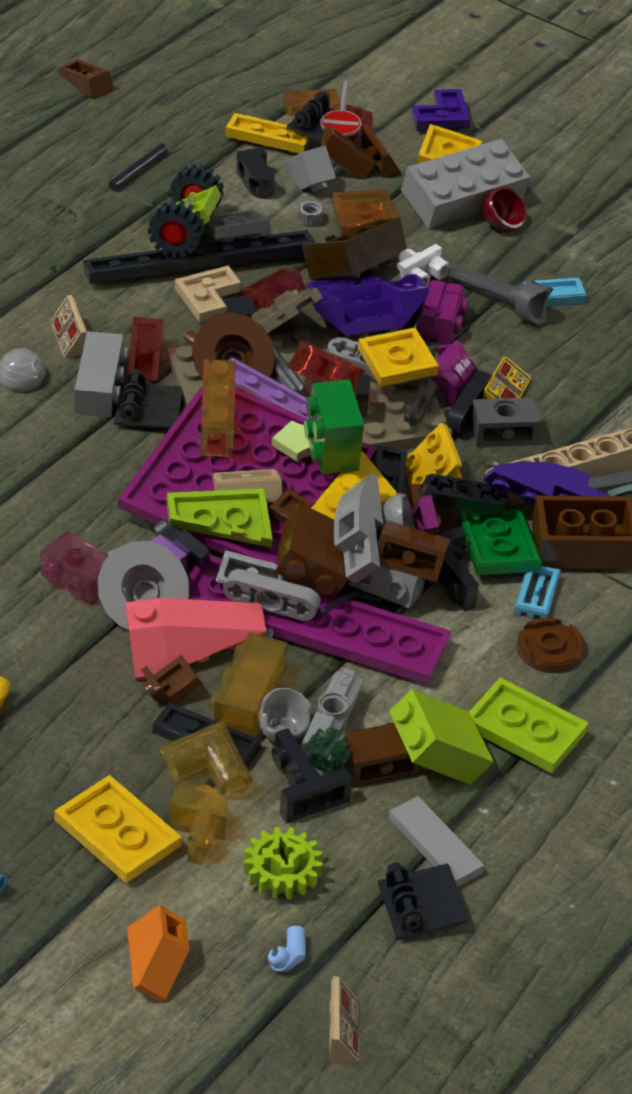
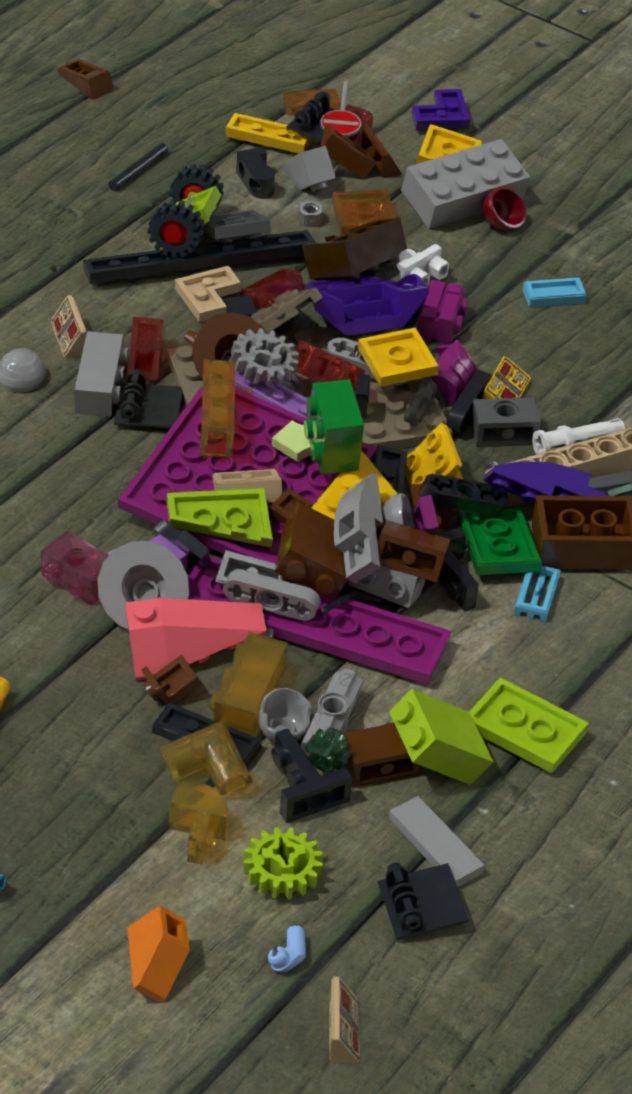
(117, 828): yellow plate -> none
(264, 357): none -> light grey gear
(529, 300): dark grey piece -> none
(550, 645): reddish brown tile -> none
(567, 436): none -> white pin

